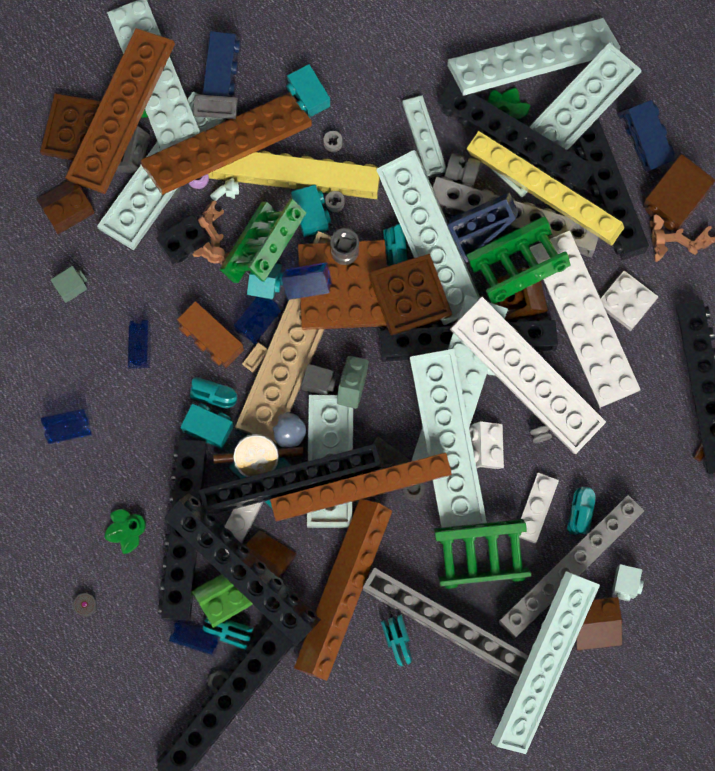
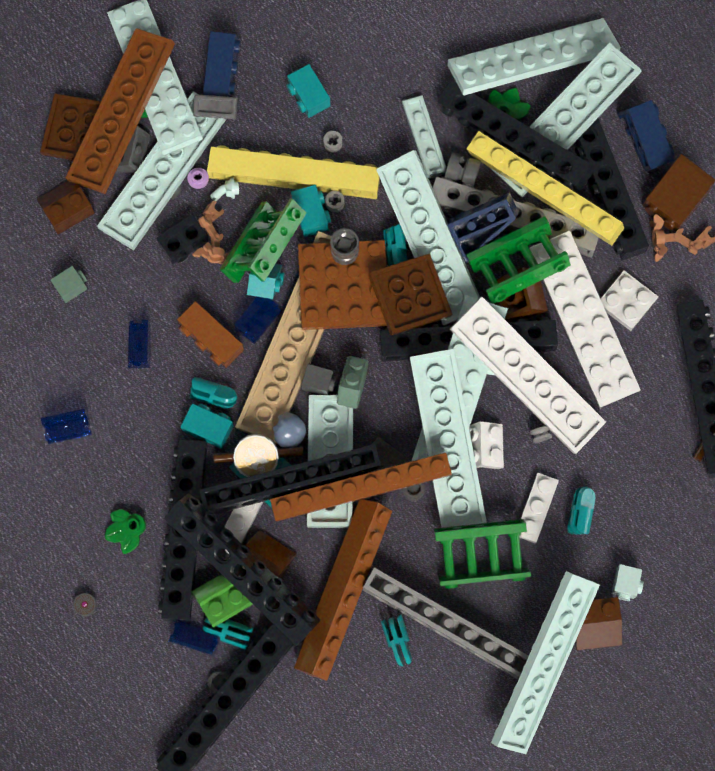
(225, 143): dark orange plate -> none
(255, 357): tan piece -> none
(307, 281): clear blue hinge -> none
(574, 562): light grey brick -> none

